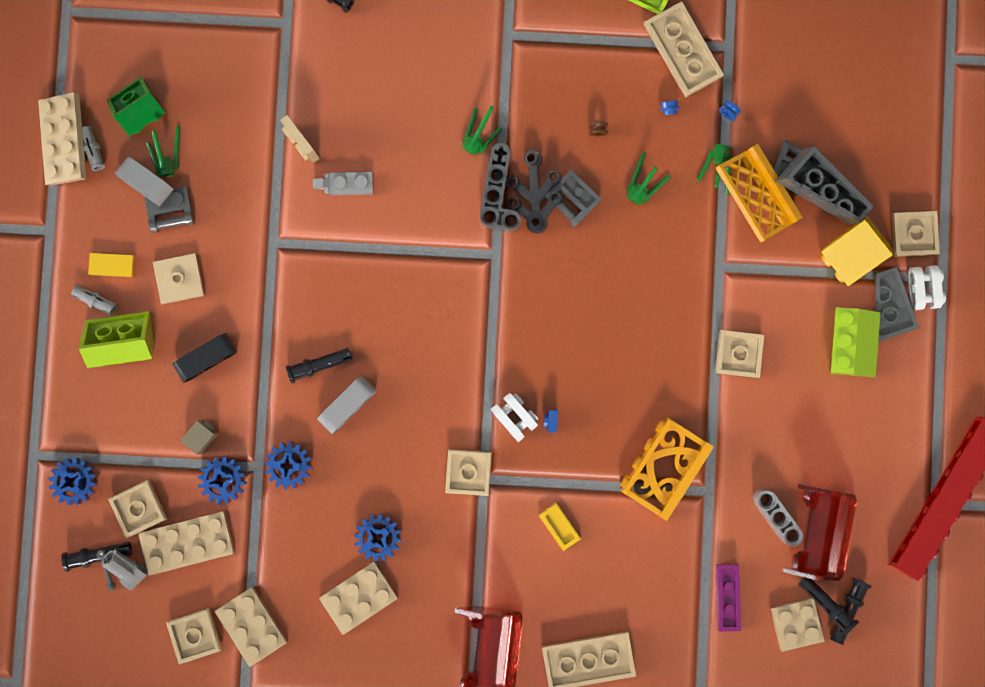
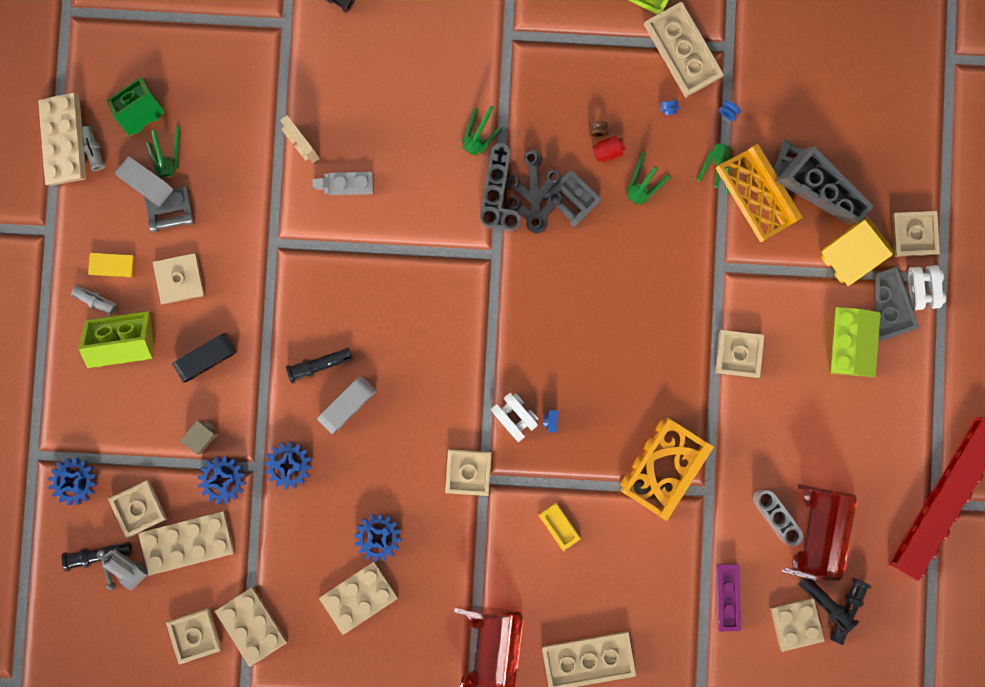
(609, 149): none -> red brick

